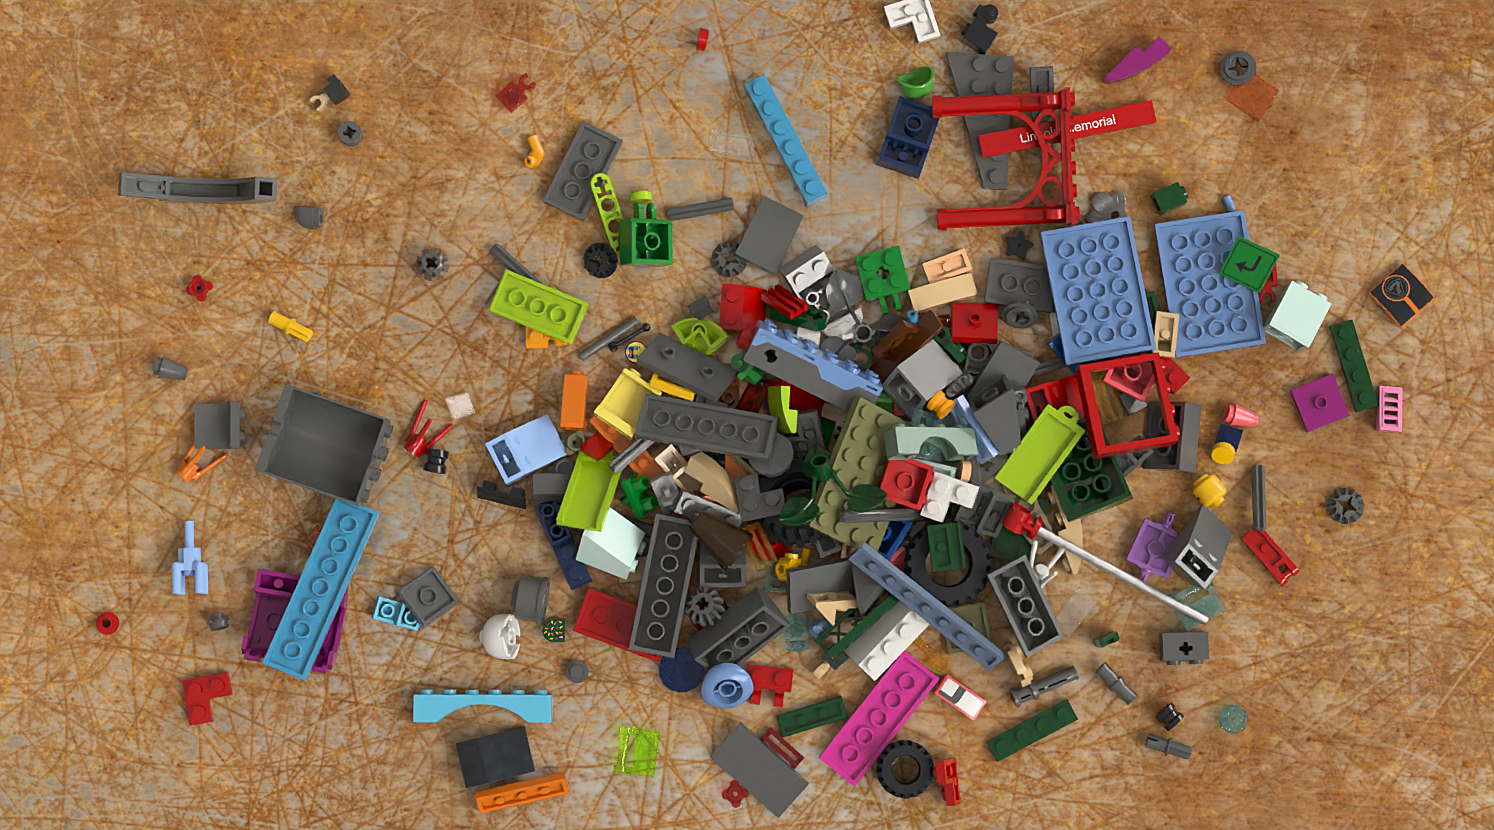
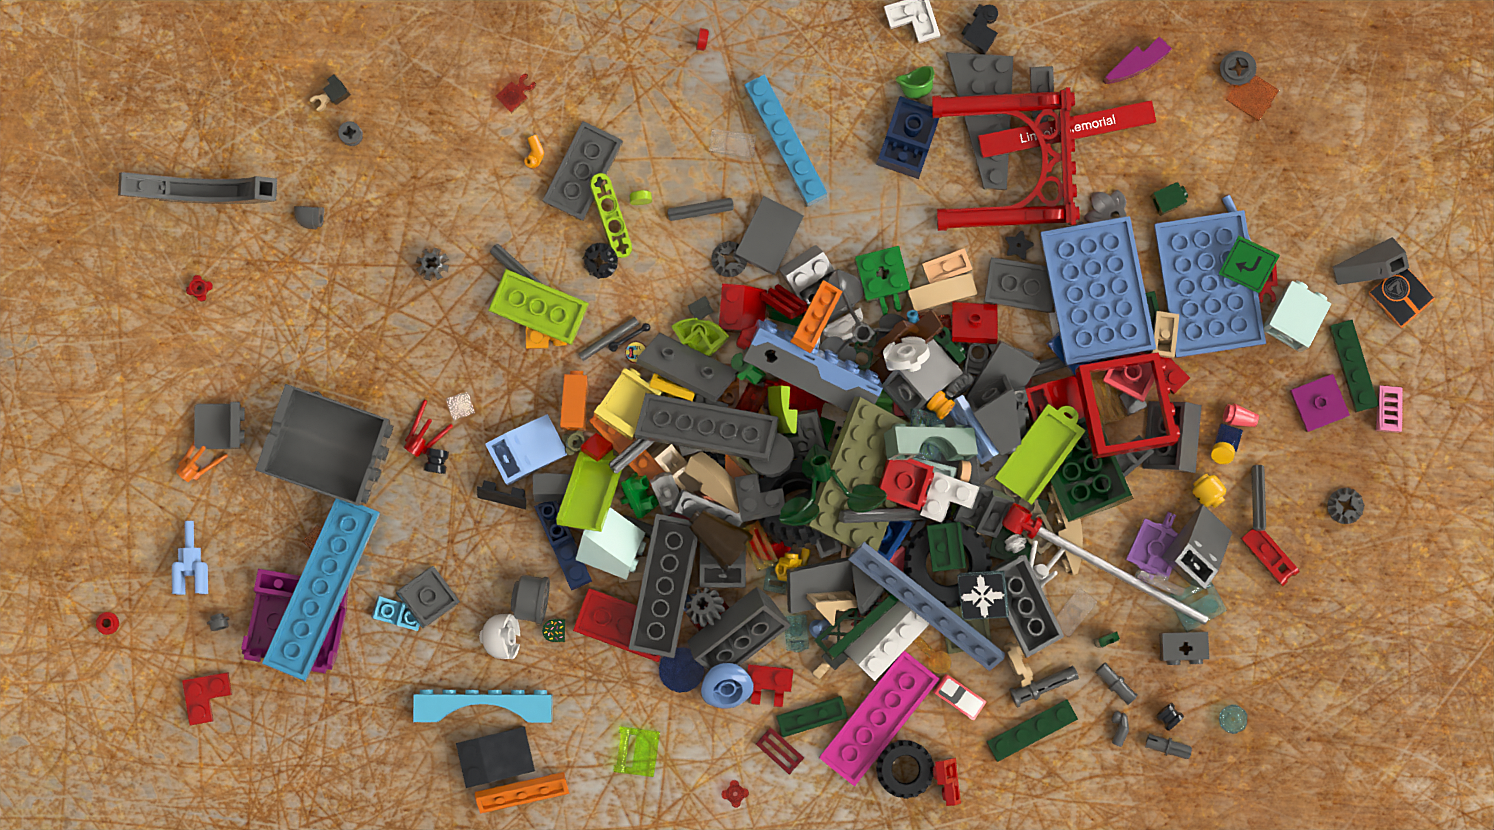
(169, 369): dark grey cone -> none
(290, 326): yellow axle -> none
(564, 466): dark grey plate -> none
(577, 671): dark grey plate -> none
(646, 240): green hinge -> none
(759, 770): dark grey tile -> none
(816, 316): none -> orange plate
(906, 354): none -> white plate
(983, 595): none -> tile
(1015, 543): none -> white plate
(1023, 320): dark grey gear -> none
(1123, 728): none -> dark grey arm
(1159, 581): none -> clear plate
(1372, 264): none -> dark grey slope

